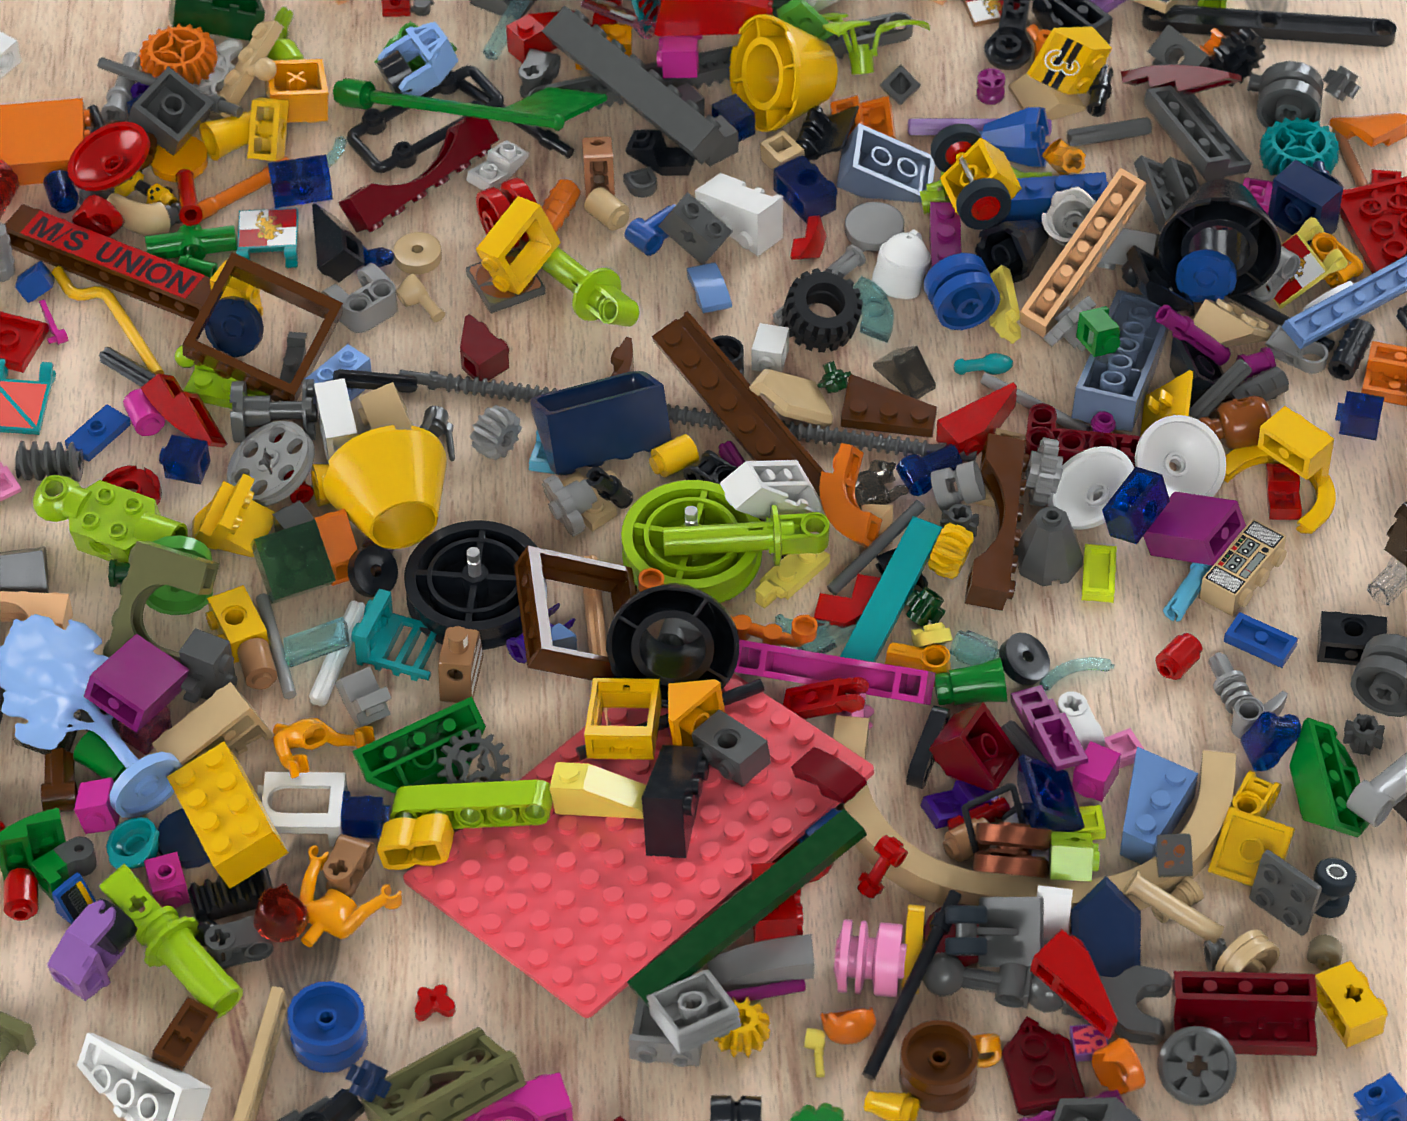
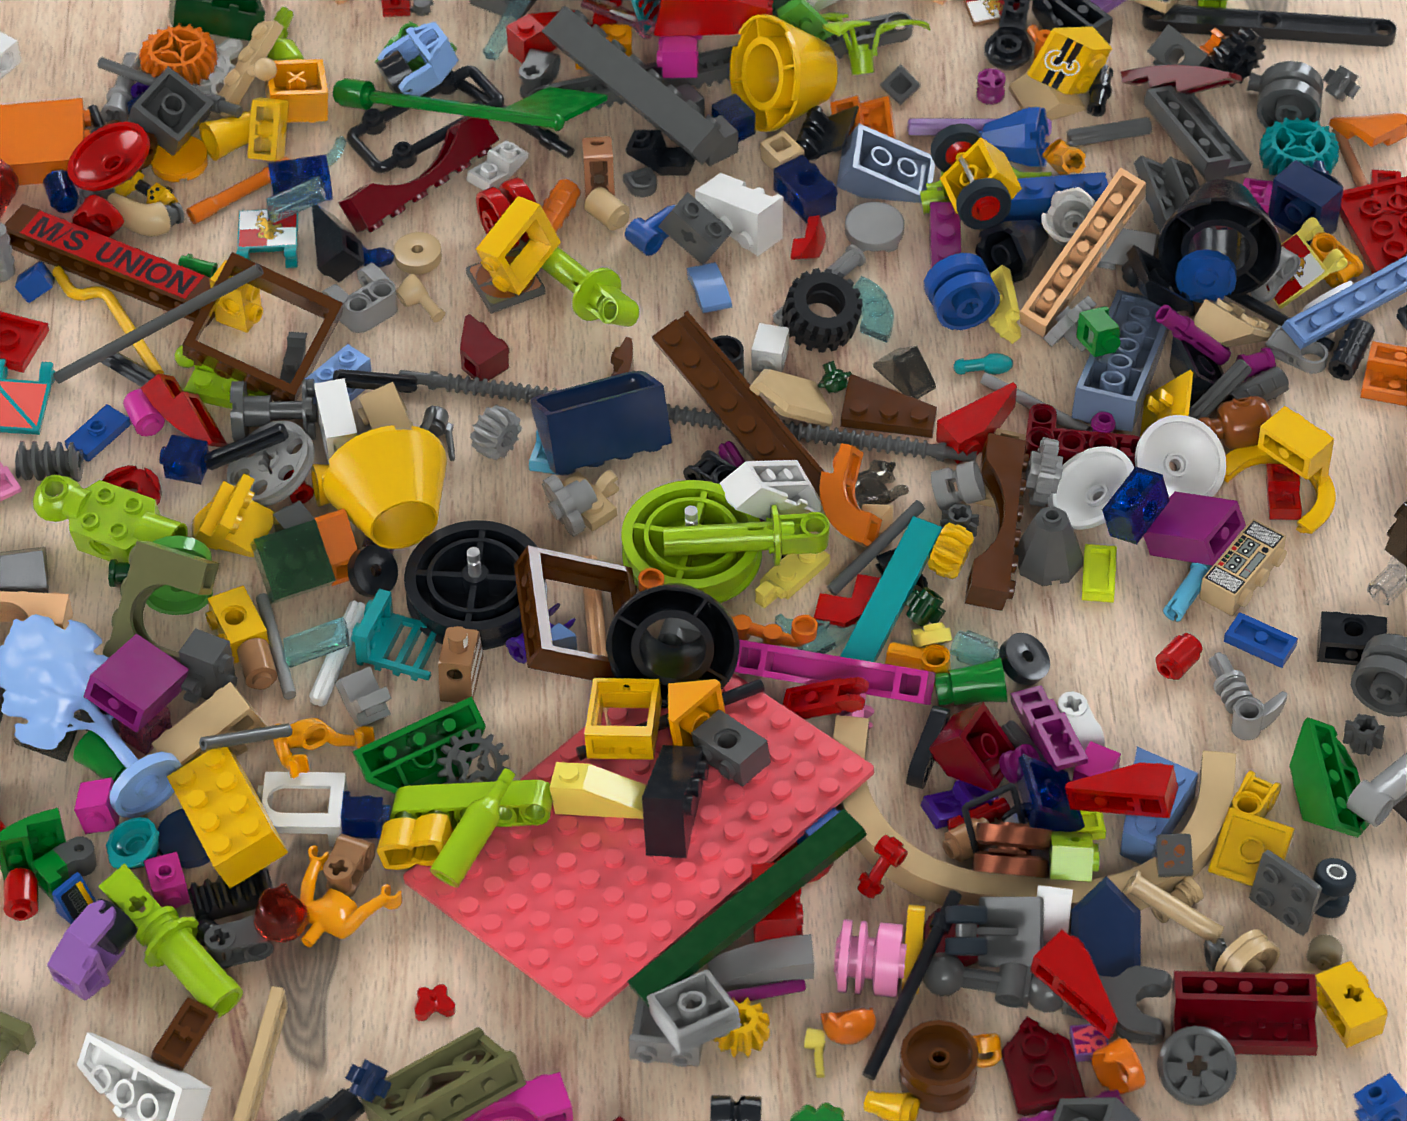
(59, 335): dark pink piece -> none
(60, 783): reddish brown piece -> none
(158, 323): none -> dark grey piece
(190, 212): red pin -> none
(192, 241): green piece -> none
(235, 326): dark blue tile -> none
(245, 736): none -> dark grey piece
(246, 446): none -> black axle
(295, 199): none -> clear light blue tile
(327, 1026): blue wheel -> none
(471, 834): none -> lime piece
(609, 487): black pin -> none
(674, 456): yellow brick -> none
(833, 776): dark red slope -> none
(902, 265): white helmet -> none
(917, 470): clear blue piece -> none
(1009, 761): none -> magenta wheel
(1073, 666): clear light blue piece -> none
(1124, 743): bright pink tile -> none
(1129, 790): none -> red slope
(1270, 739): clear blue piece -> none
(1360, 415): clear blue brick -> none

